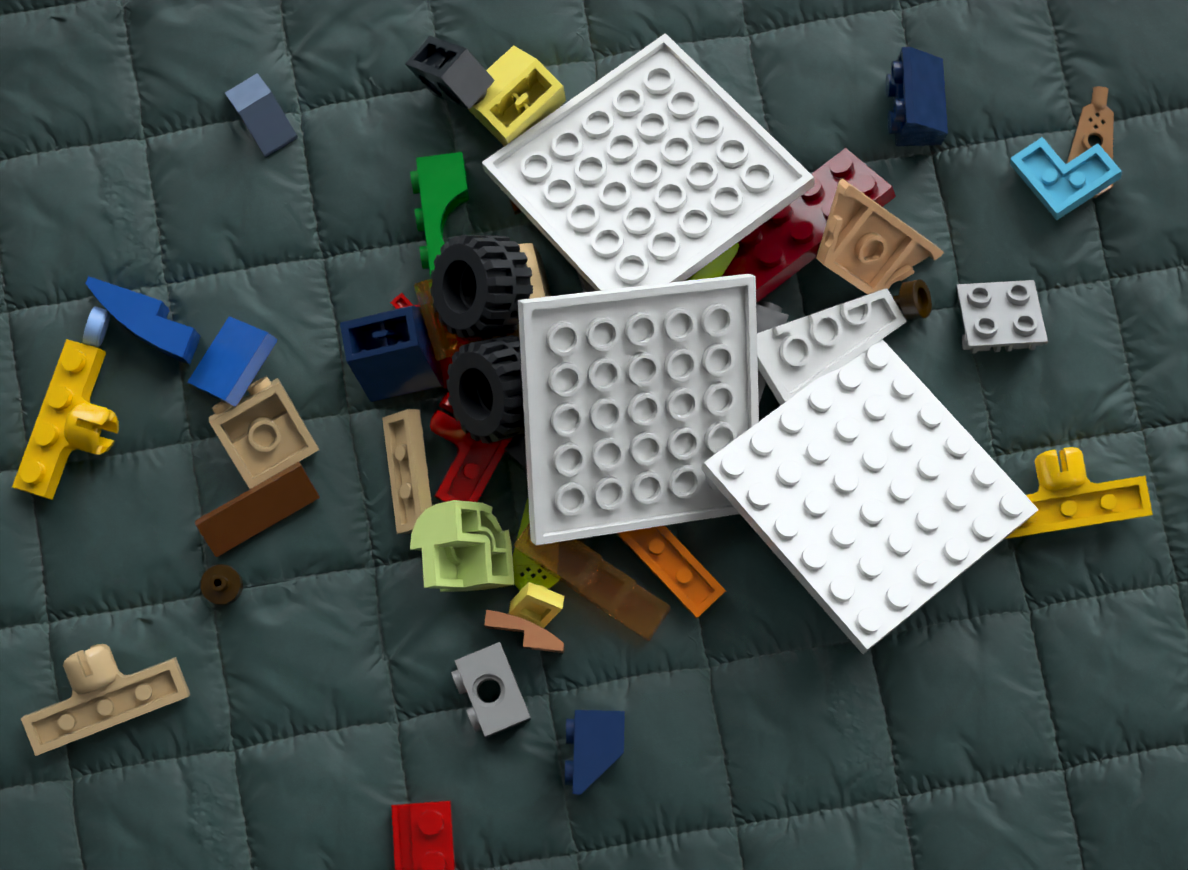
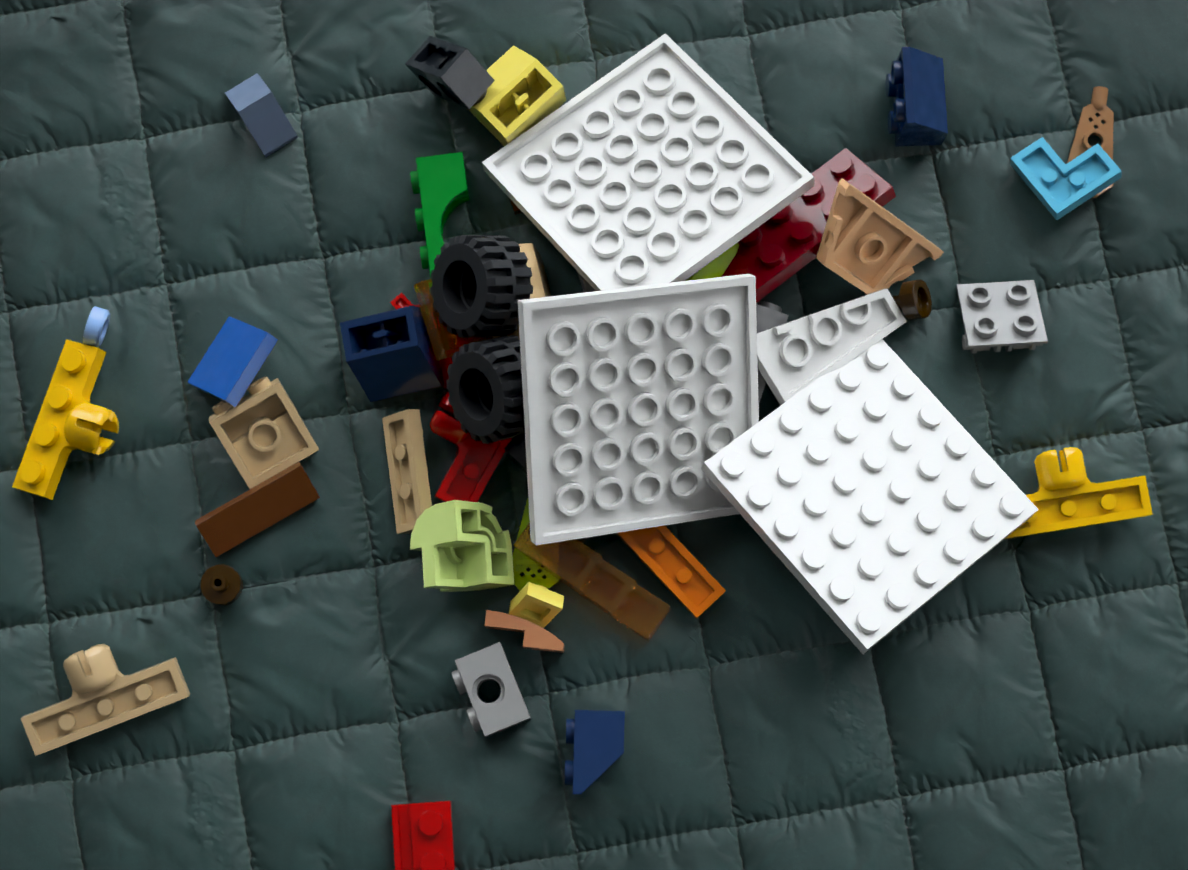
(147, 320): blue slope -> none

